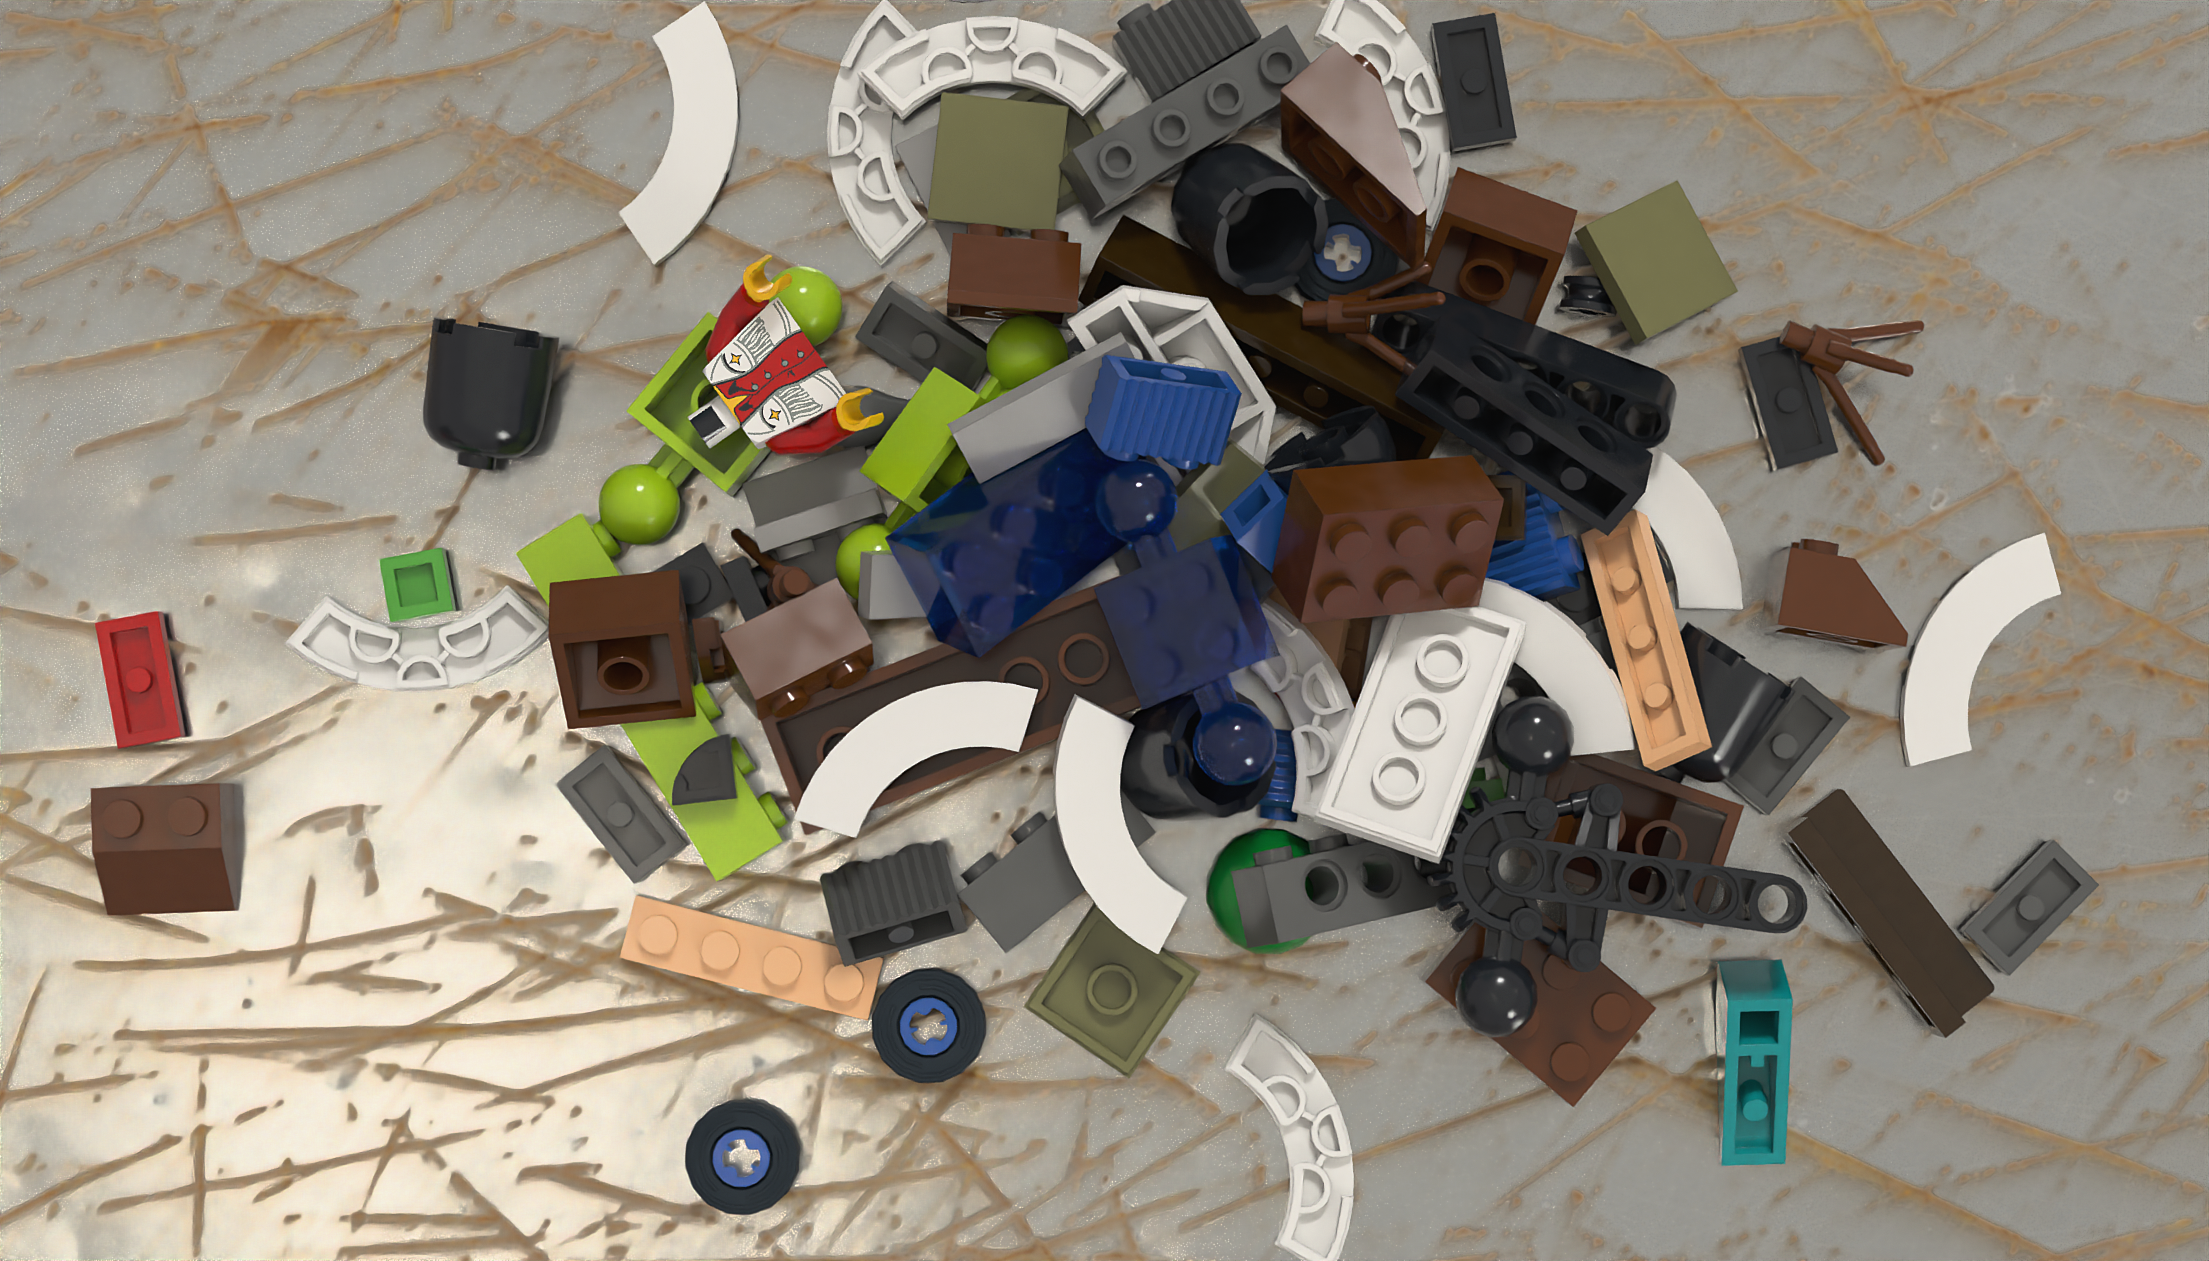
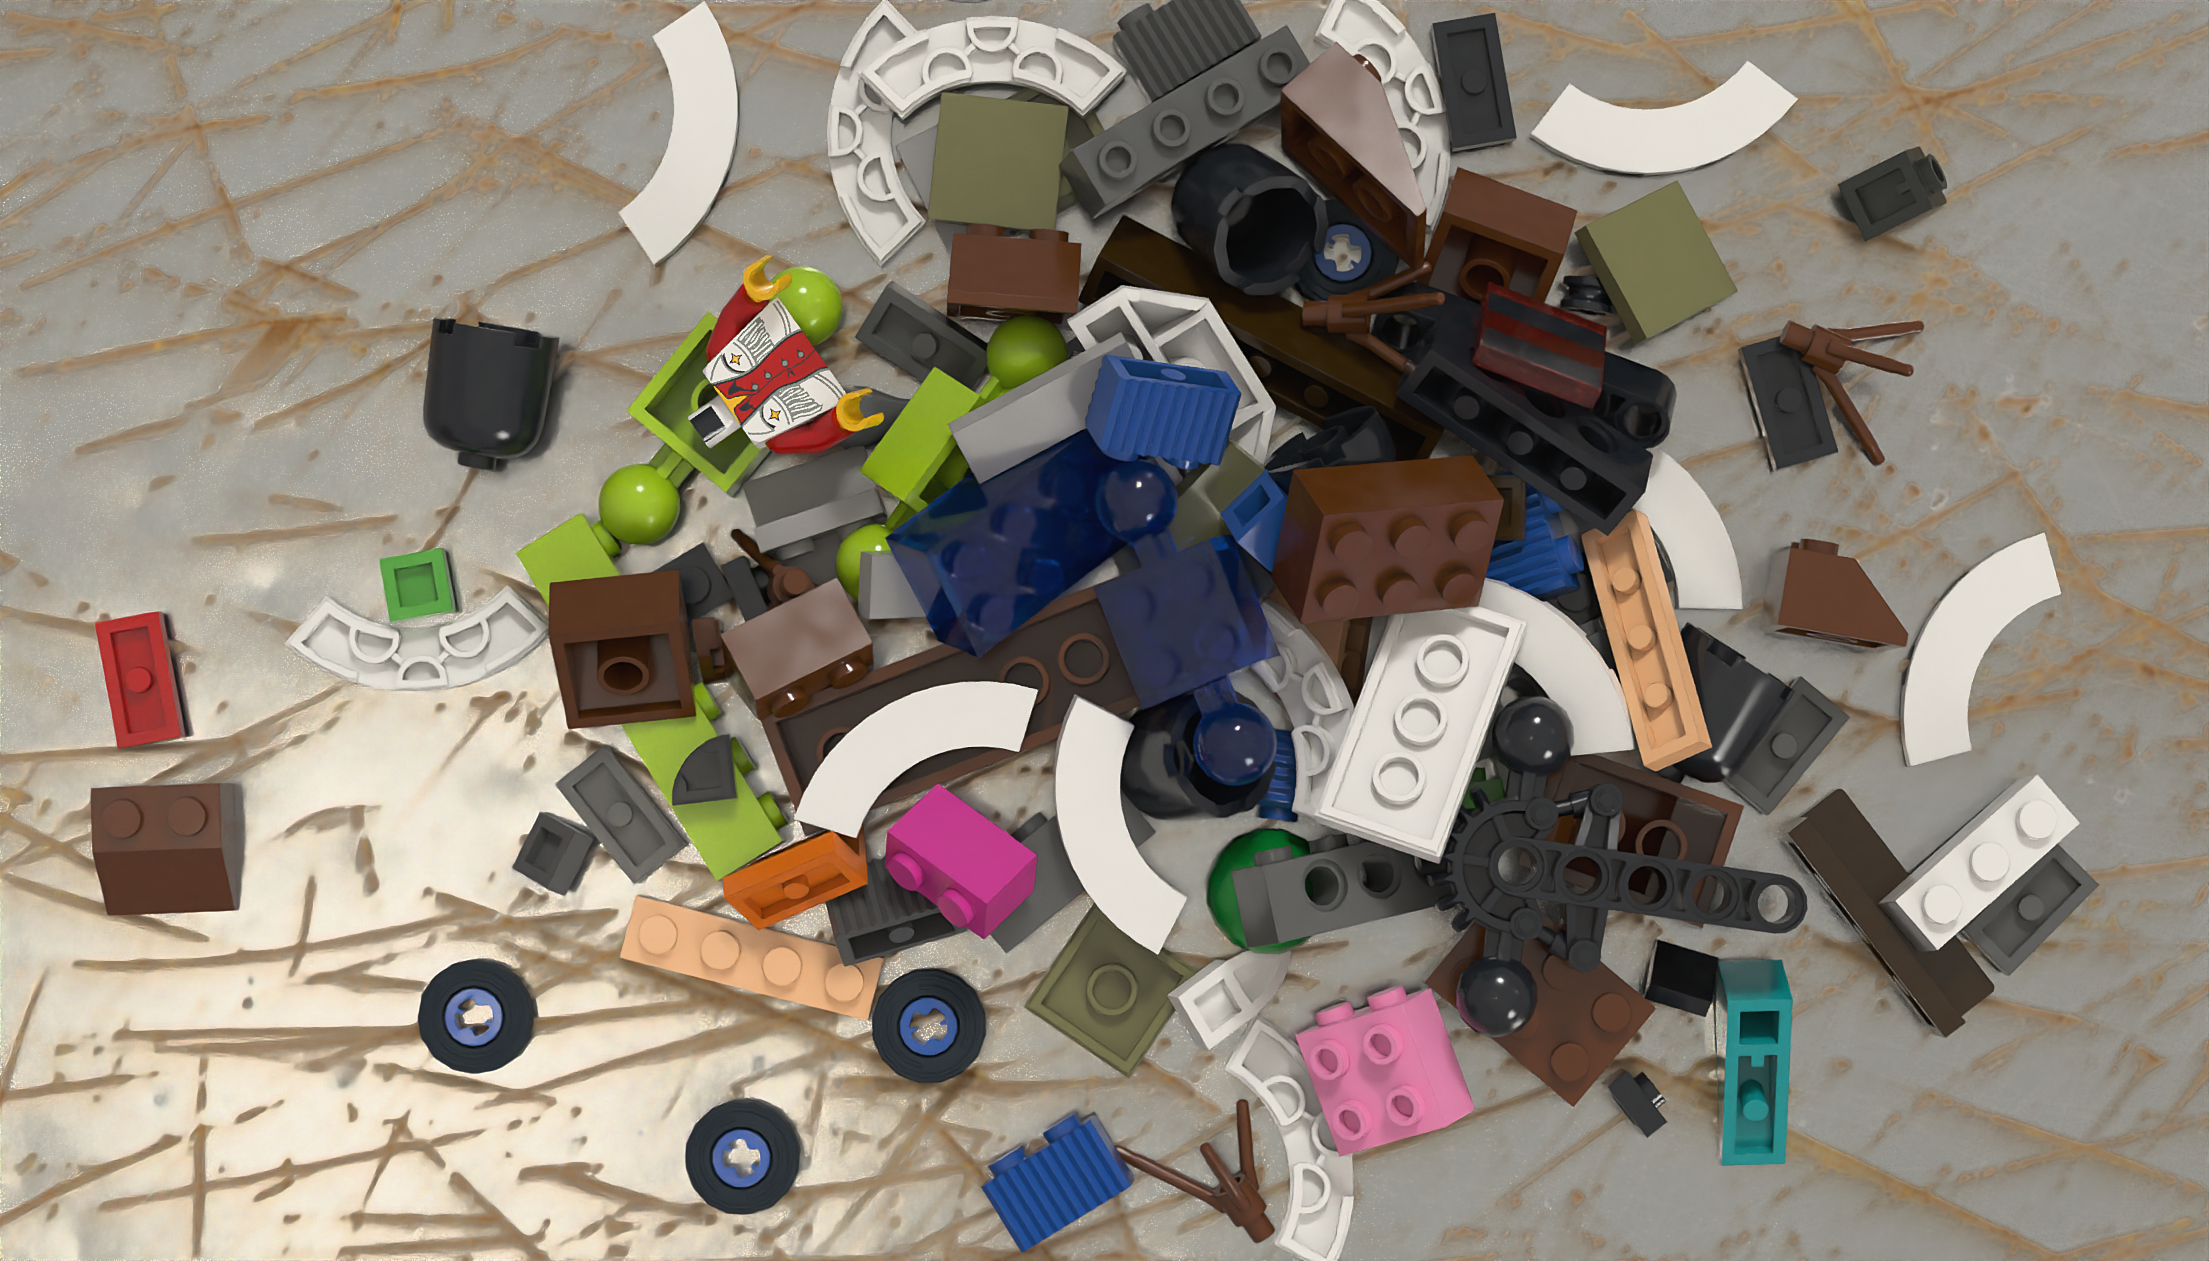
(462, 1047): none -> black bush
(552, 853): none -> dark grey plate
(798, 877): none -> orange panel
(960, 862): none -> dark pink brick
(1057, 1181): none -> blue brick
(1228, 994): none -> white plate
(1236, 1194): none -> reddish brown plant
(1384, 1069): none -> bright pink brick
(1540, 345): none -> clear red tile
(1637, 1100): none -> black plate
(1665, 138): none -> white tile
(1681, 978): none -> black tile
(1894, 191): none -> pearl dark grey bracket
(1978, 863): none -> white brick

